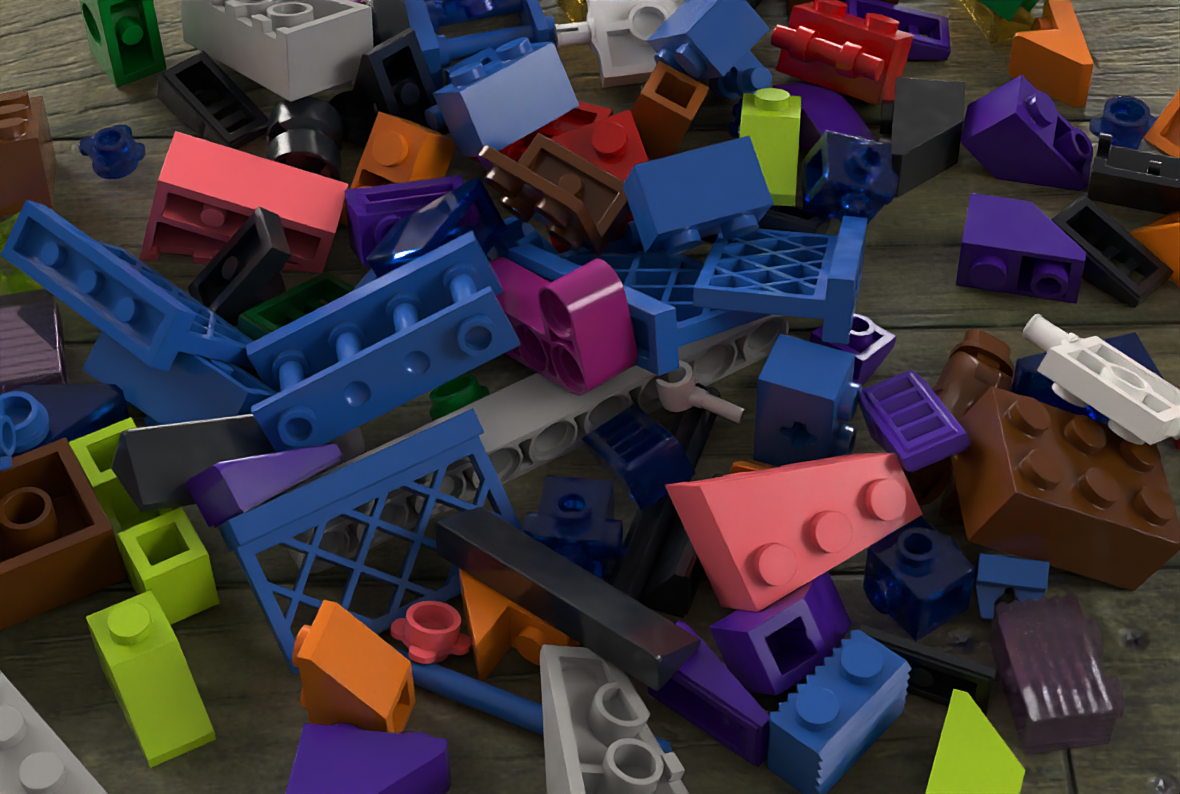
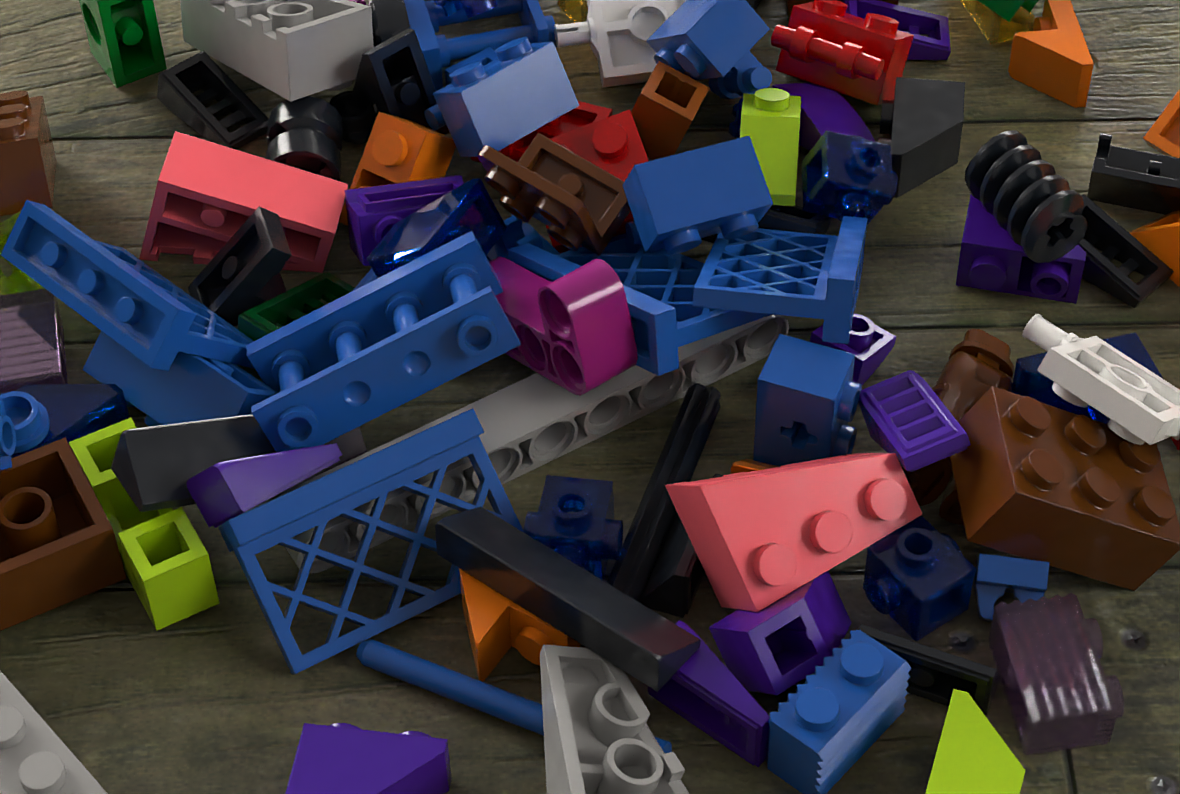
(113, 151): clear blue plate -> none
(150, 678): lime slope -> none
(352, 674): orange slope -> none
(431, 632): coral plate -> none
(455, 395): green plate -> none
(639, 455): clear blue slope -> none
(683, 394): white hand -> none
(1026, 138): dark purple slope -> none
(1027, 197): none -> black piece
(1125, 119): clear blue plate -> none

